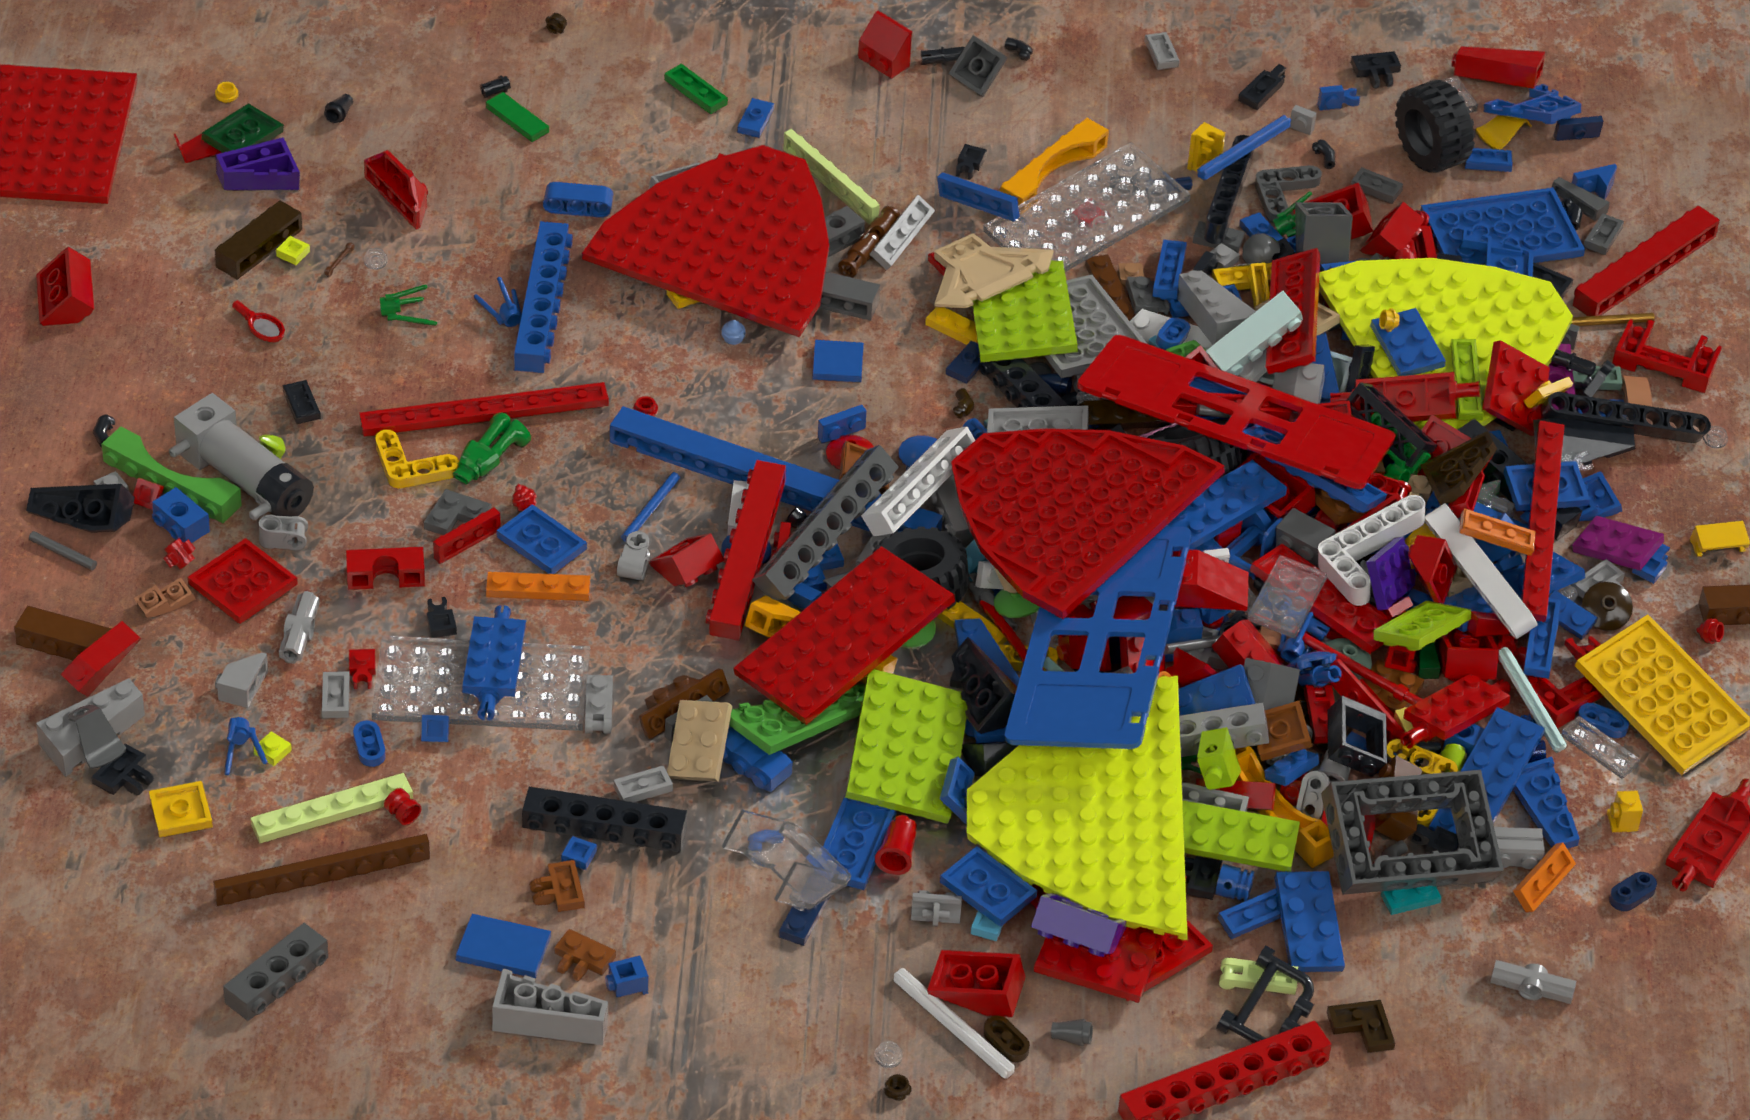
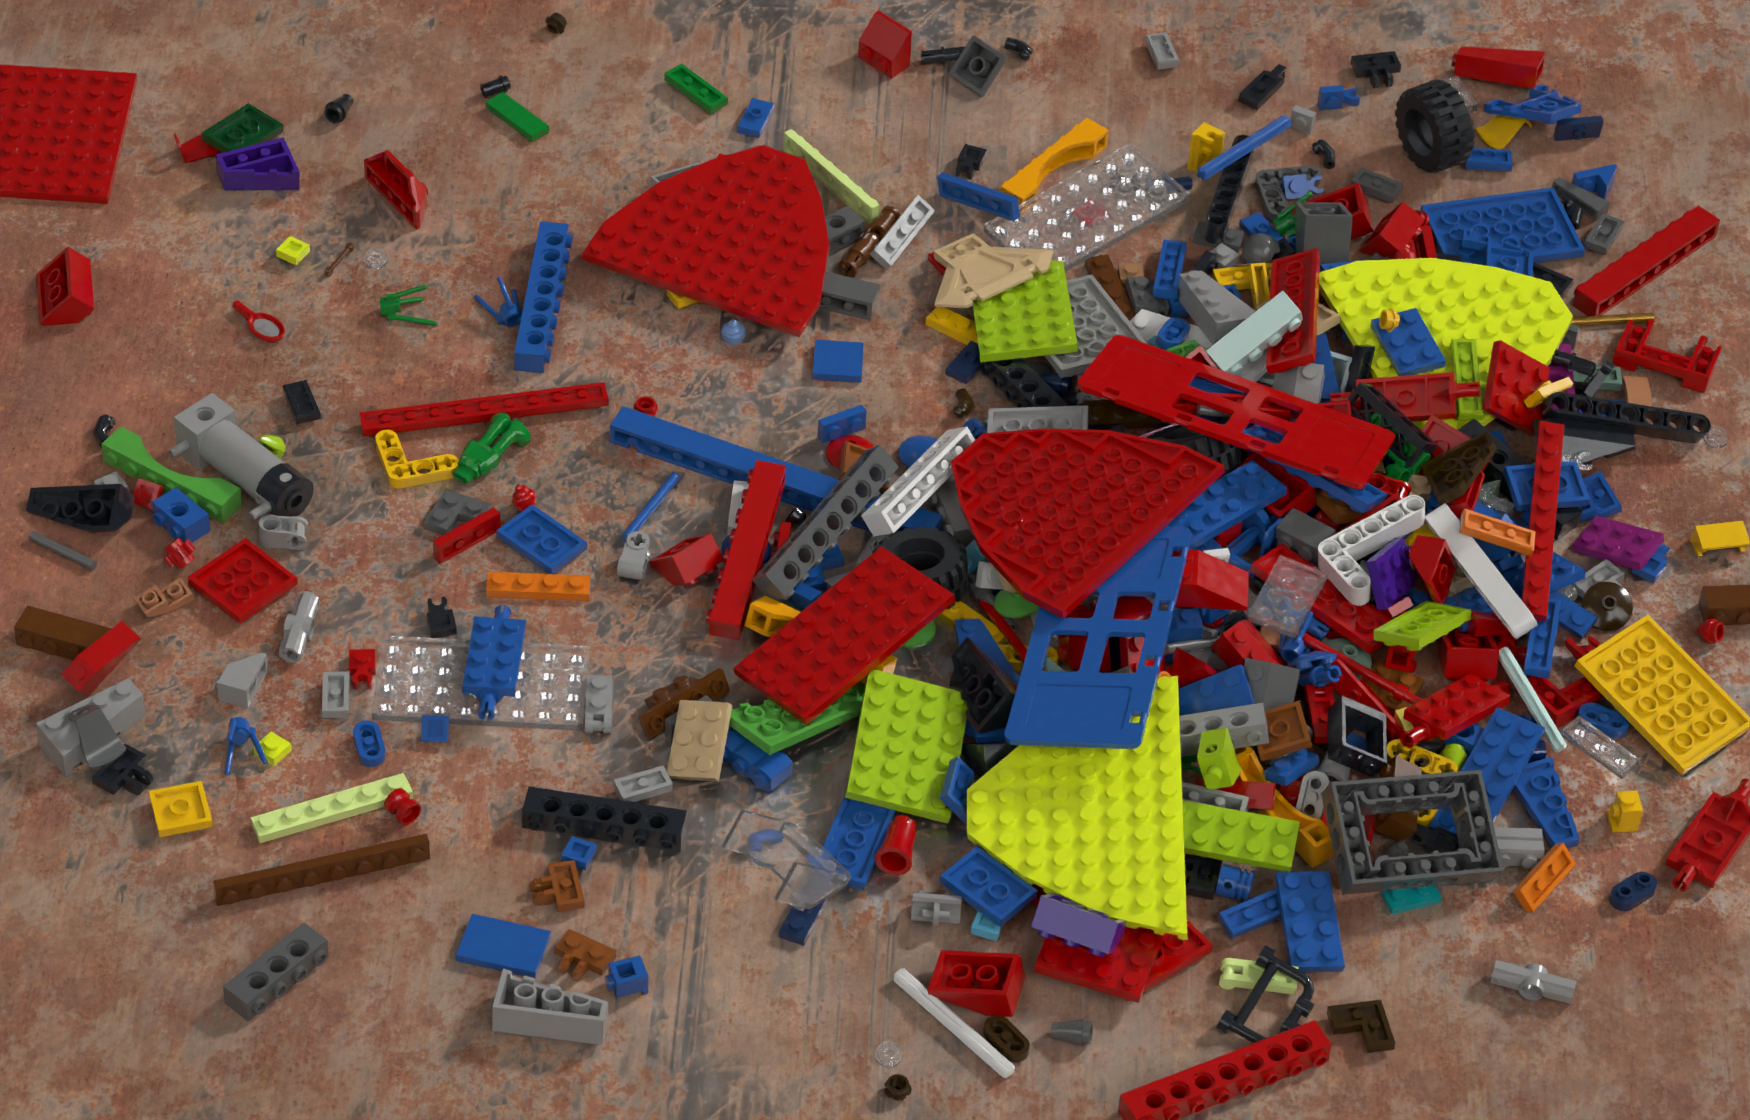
(226, 92): yellow plate -> none
(258, 239): dark brown brick -> none
(367, 564): red arch -> none
(578, 199): blue beam -> none
(1297, 186): none -> blue plate
(1428, 662): dark green piece -> none

